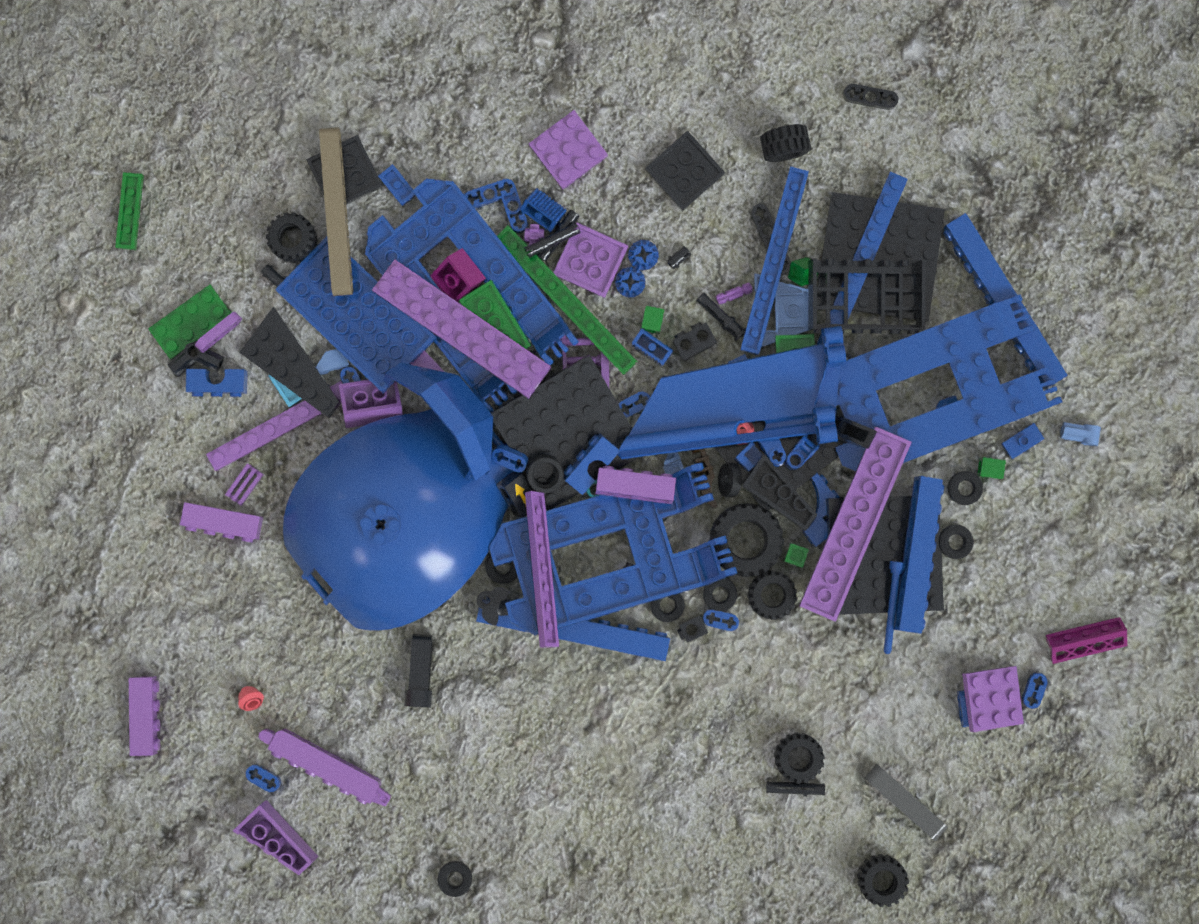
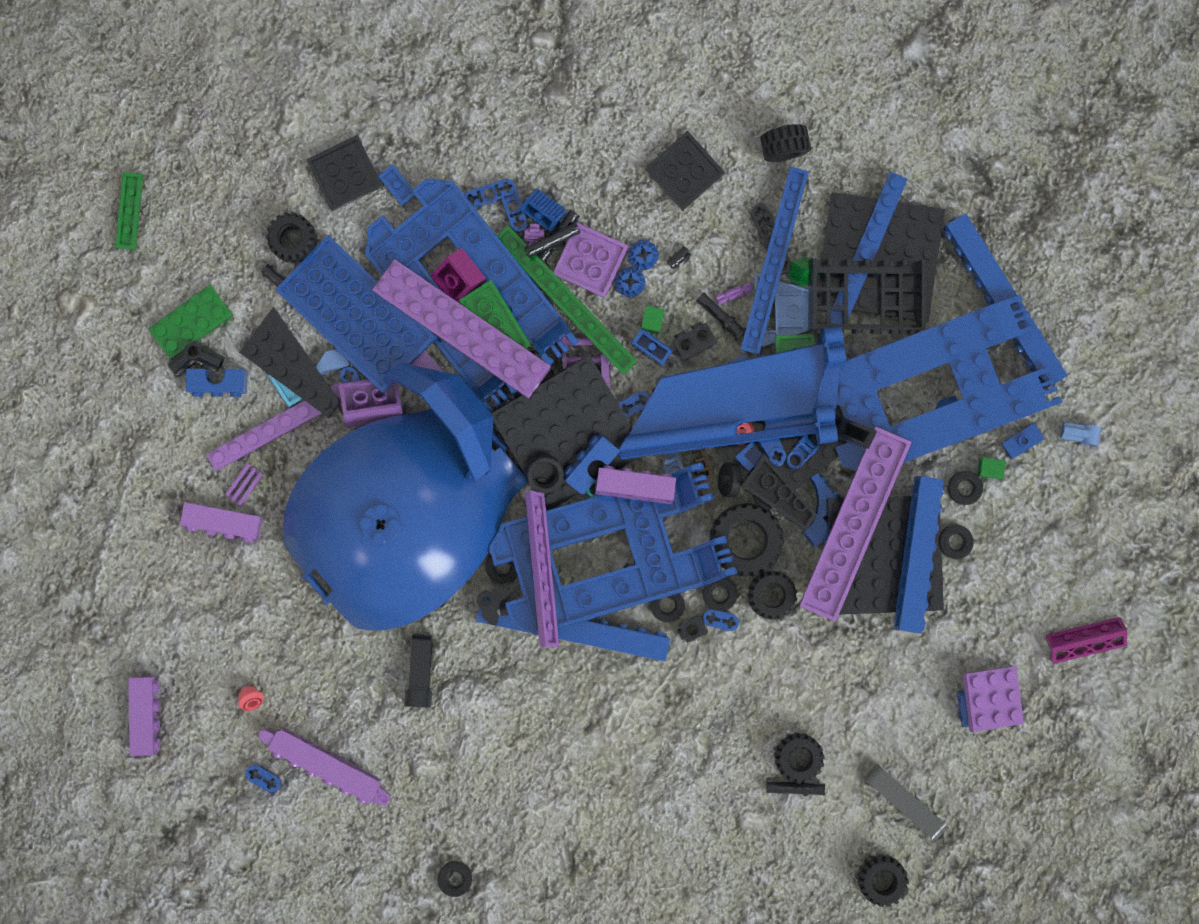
(218, 332): medium lavender beam -> none
(276, 838): medium lavender wedge -> none
(336, 211): dark tan beam -> none
(510, 458): blue beam -> none
(513, 490): black brick -> none
(568, 150): medium lavender plate -> none
(796, 555): green panel -> none
(857, 90): black beam -> none
(896, 569): blue piece -> none
(1039, 692): blue beam -> none

